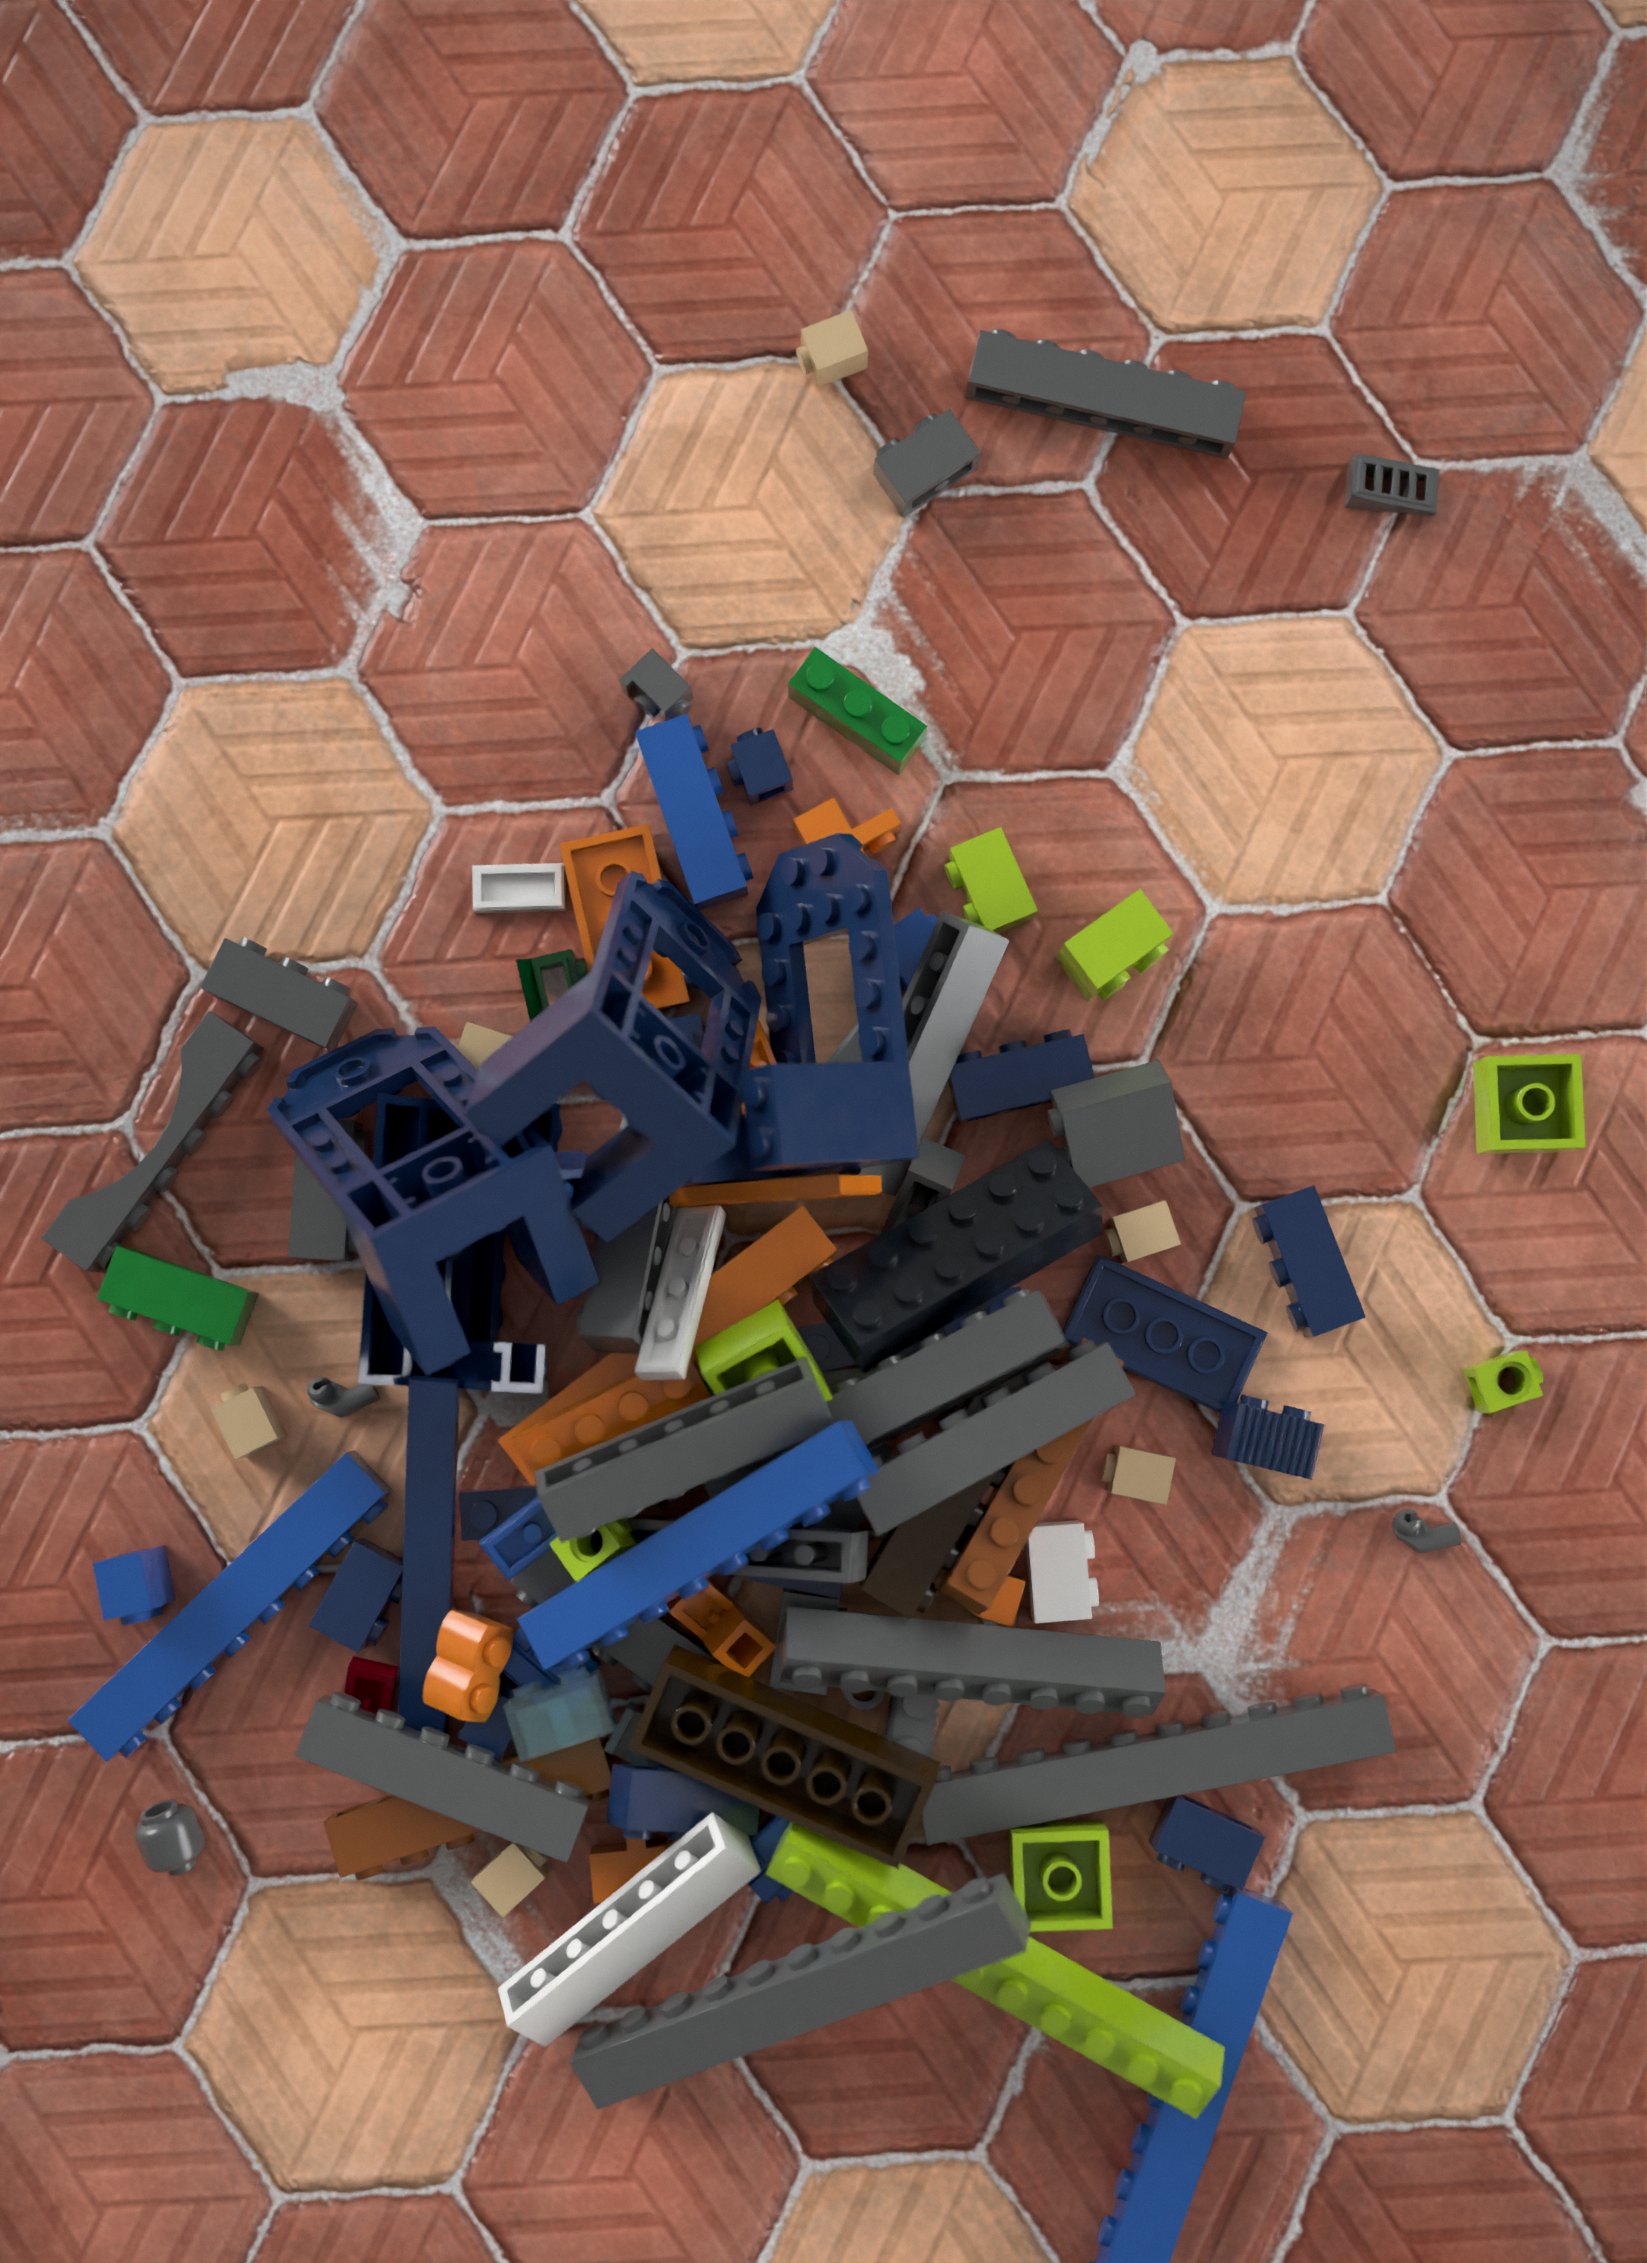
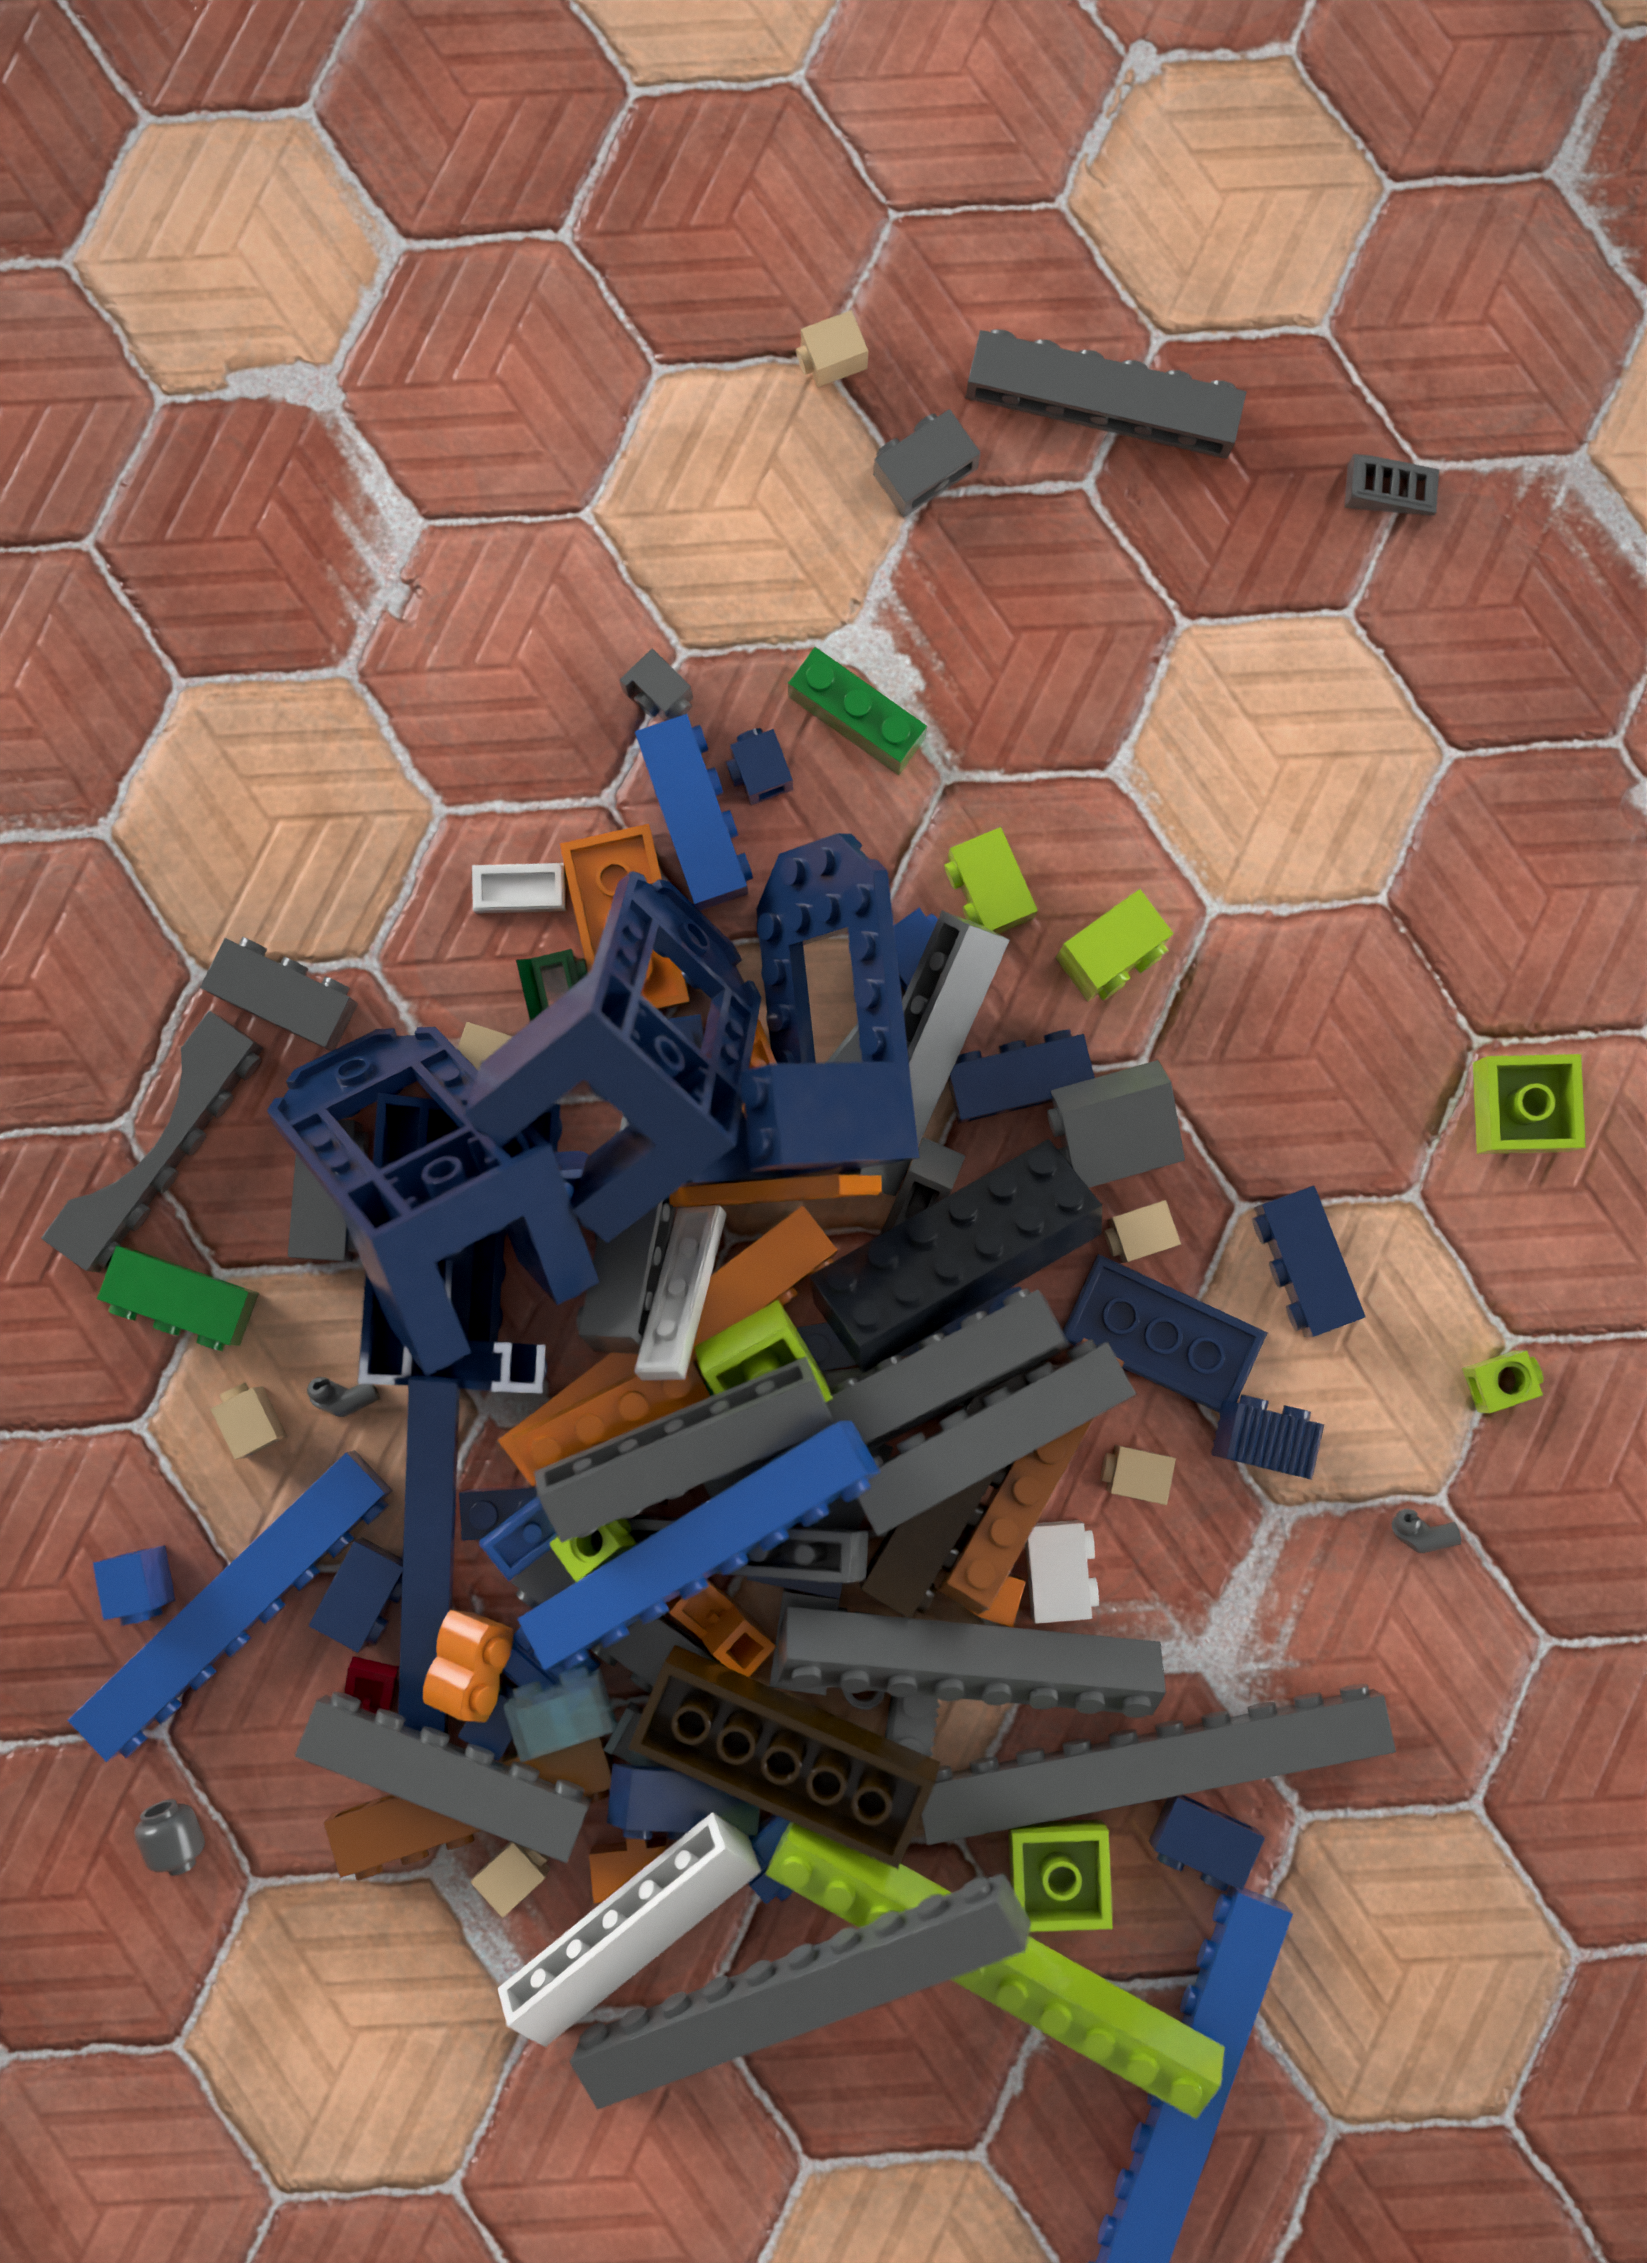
(828, 820): orange brick -> none

